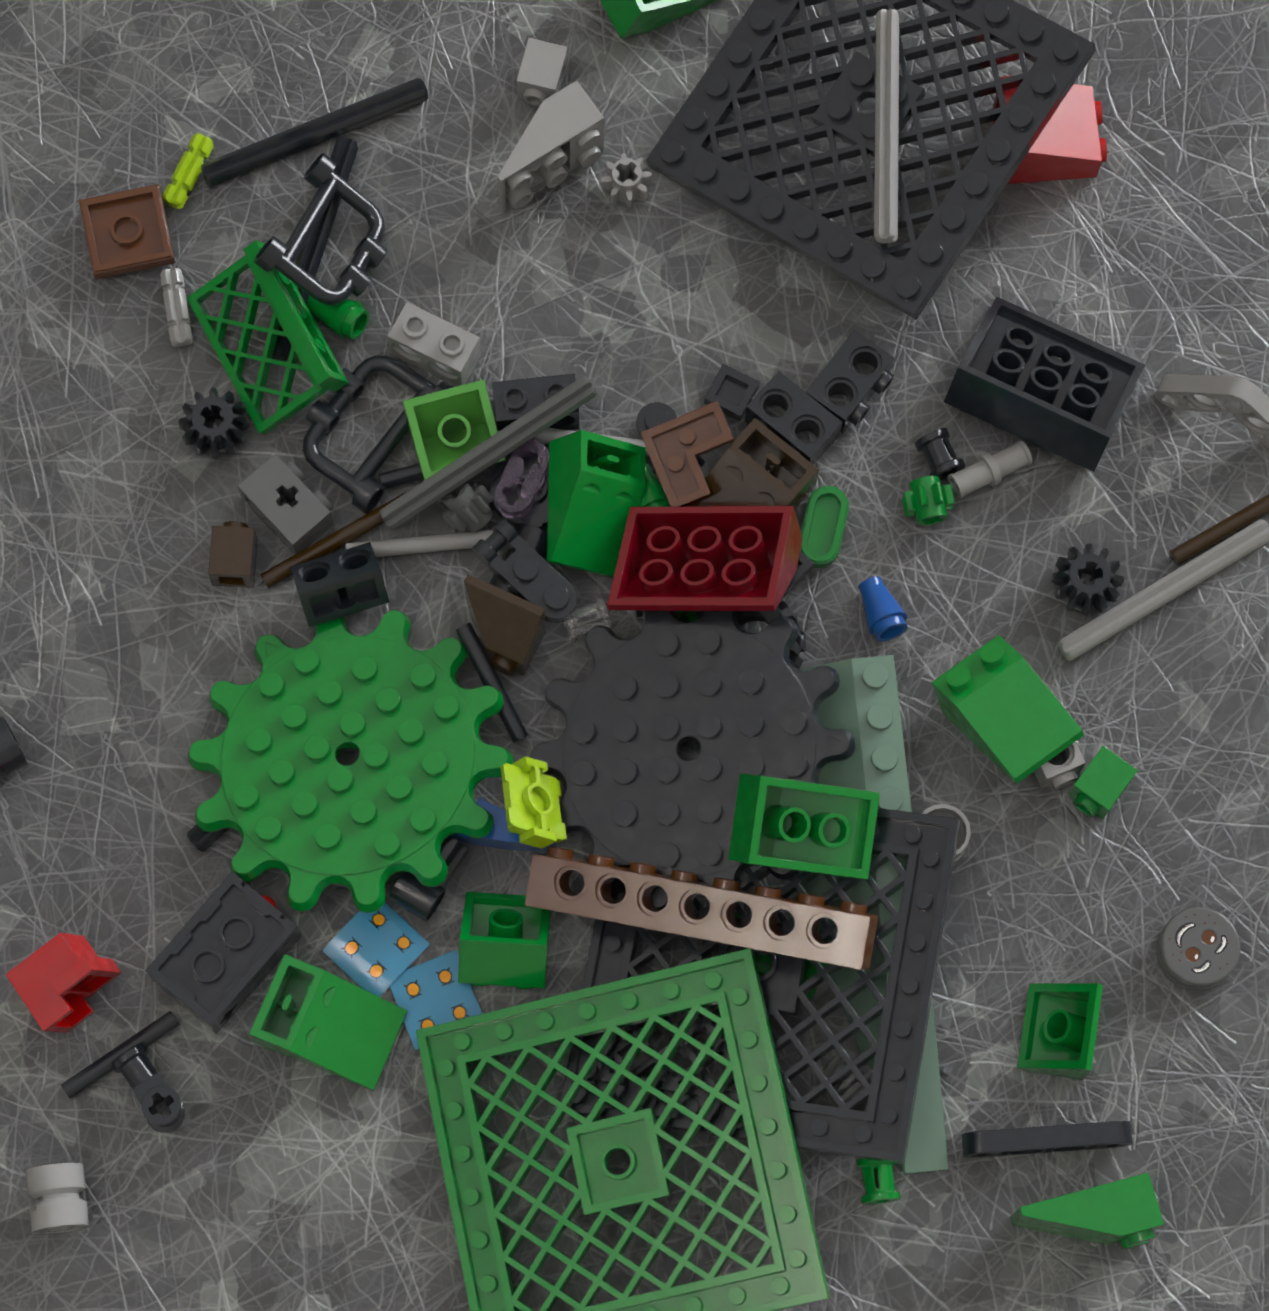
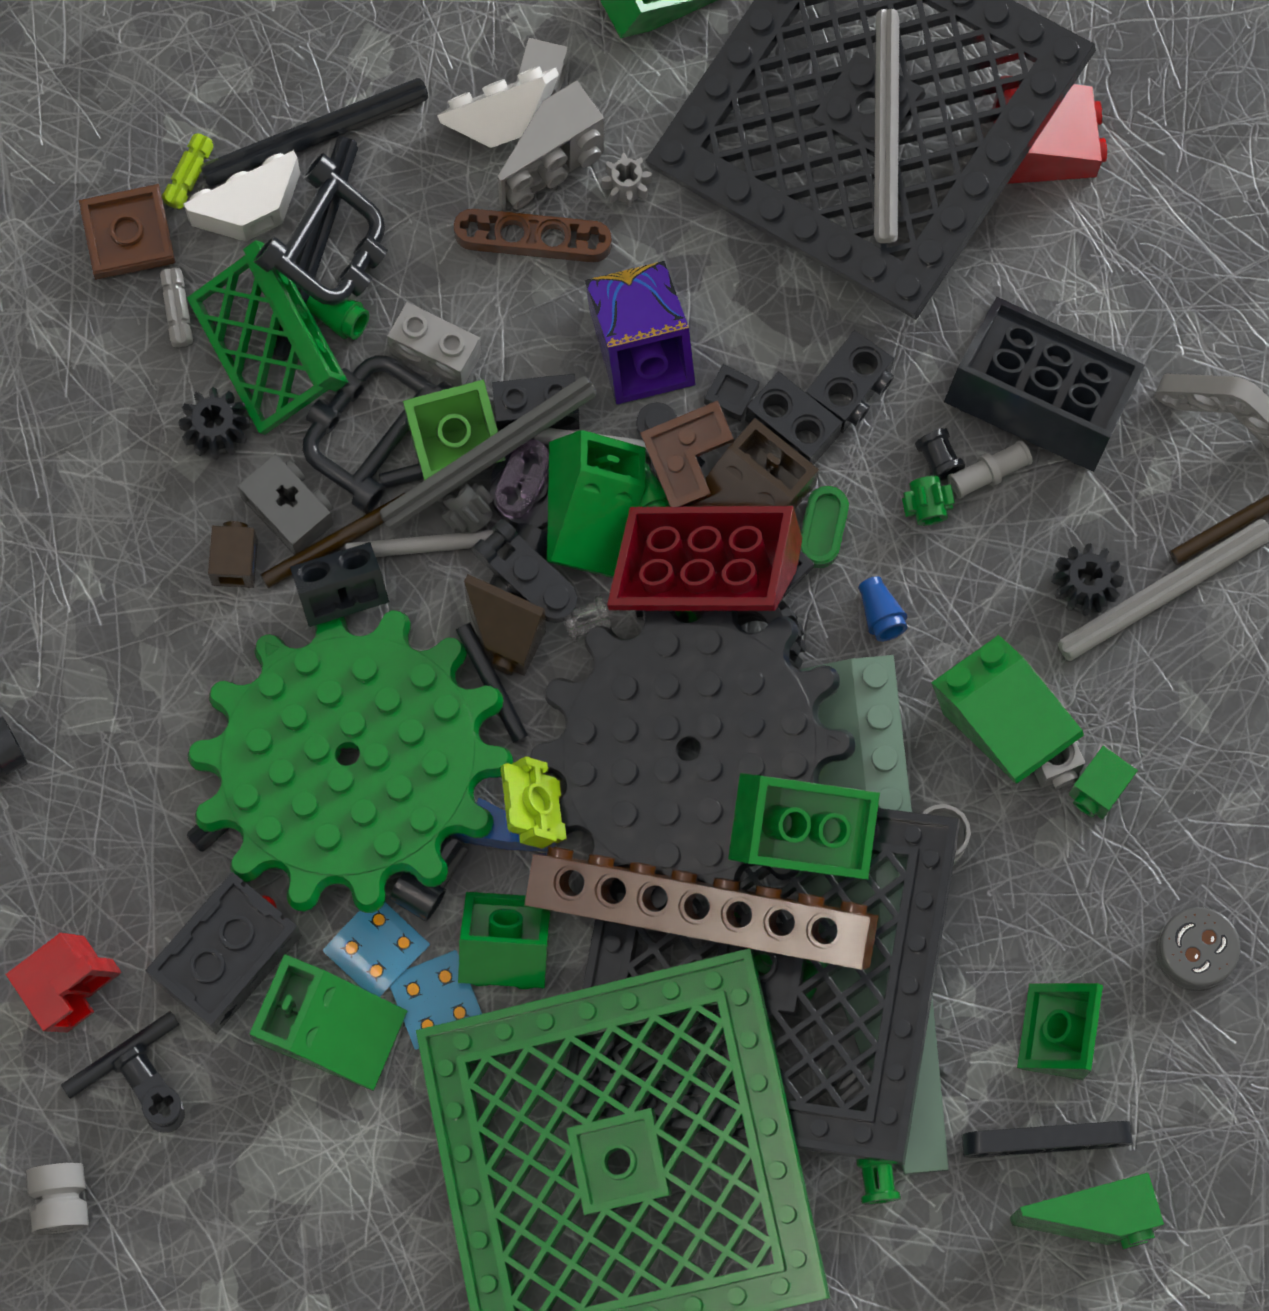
(248, 200): none -> white slope
(502, 110): none -> white slope
(533, 228): none -> reddish brown beam
(641, 332): none -> dark purple slope

